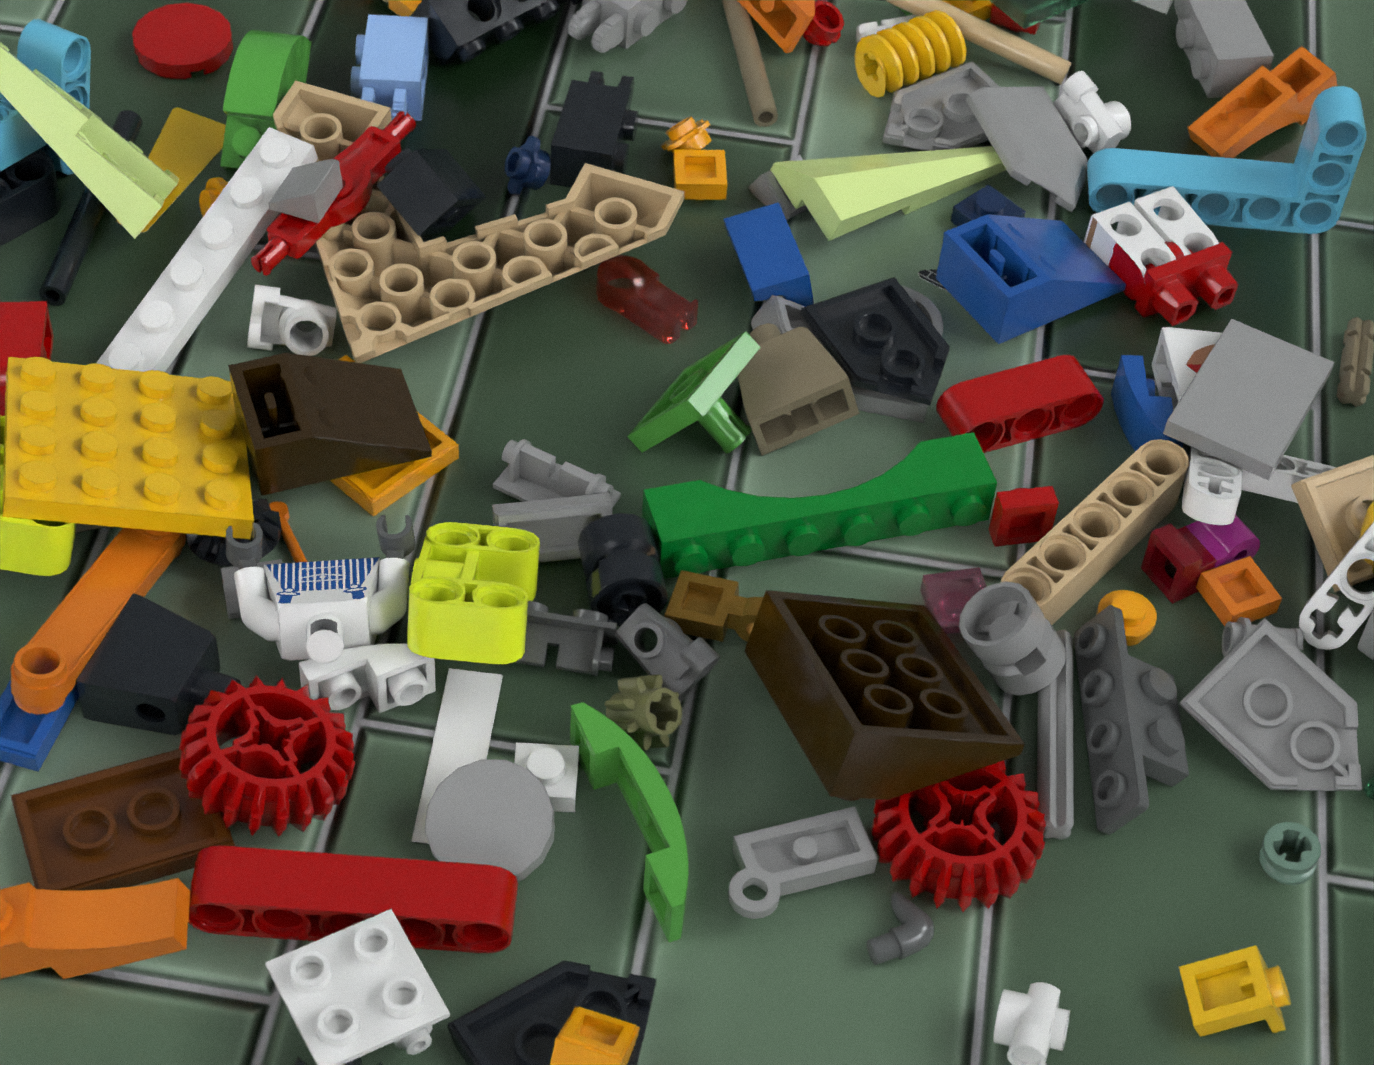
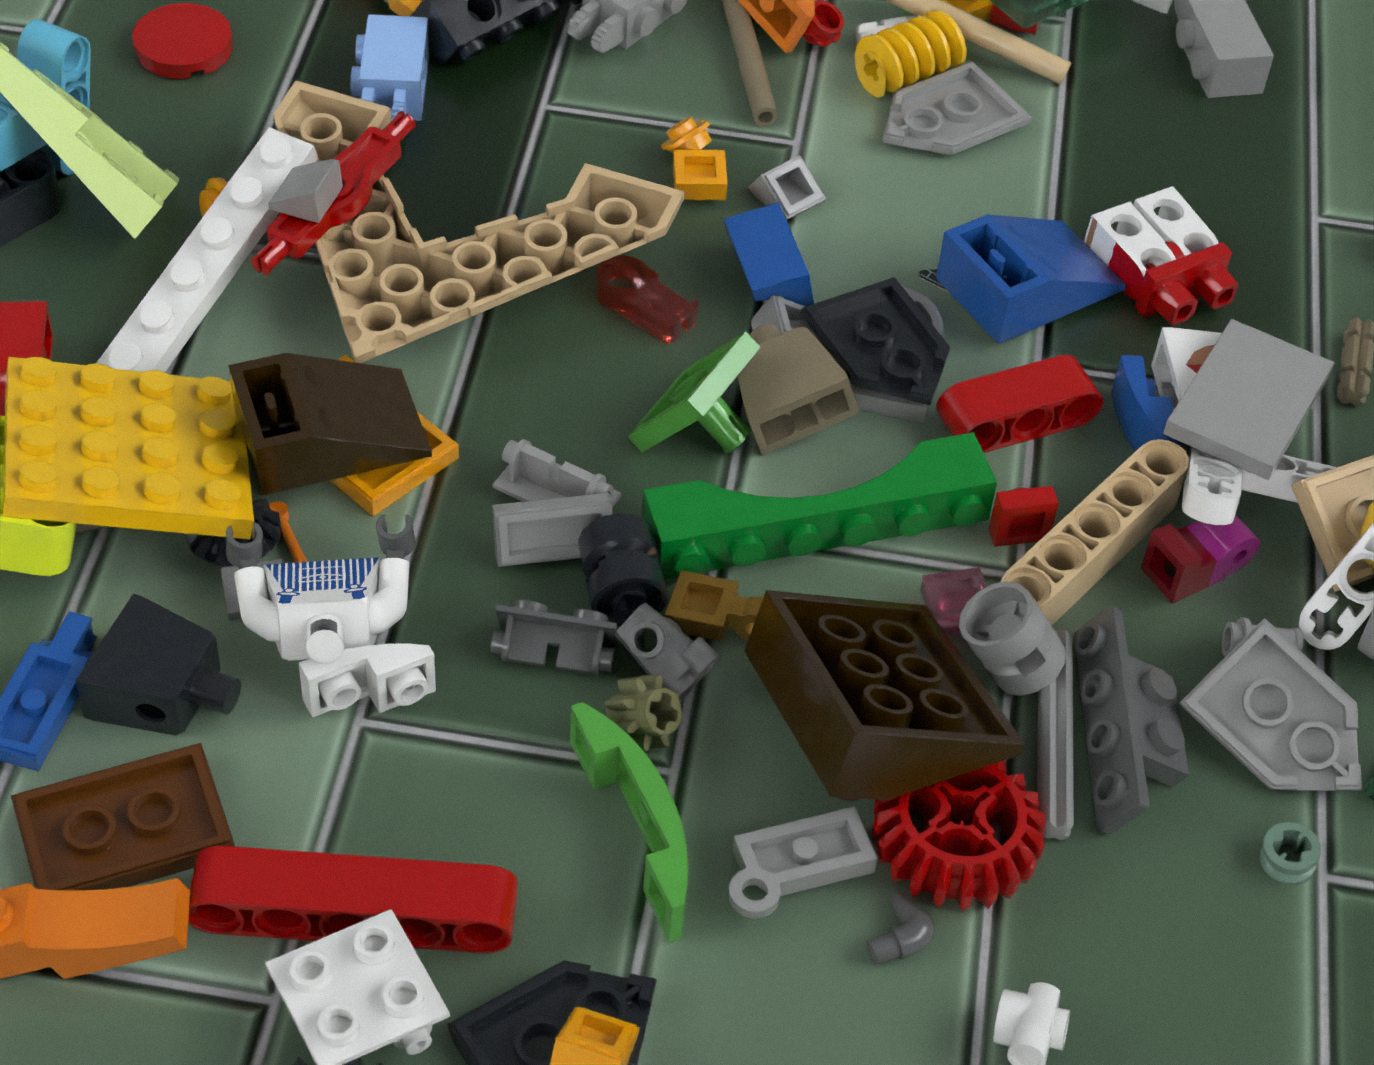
(63, 645): orange piece -> none
(82, 228): black piece -> none
(185, 149): yellow sticker -> none
(256, 85): bright green arch -> none
(260, 774): red gear -> none
(277, 321): white plate -> none
(429, 190): black hinge -> none
(460, 732): white sticker -> none
(472, 593): neon yellow beam -> none
(491, 817): light grey tile -> none
(527, 166): dark blue plate -> none
(555, 768): white plate -> none
(593, 128): black hinge -> none
(862, 189): yellowish green wedge -> none
(982, 203): dark blue plate -> none
(1032, 139): light grey tile -> none
(1089, 119): white plate -> none
(1137, 612): light orange plate -> none
(1234, 992): yellow bracket -> none
(1238, 591): orange plate -> none
(1248, 192): medium azure beam -> none
(1263, 105): orange slope -> none

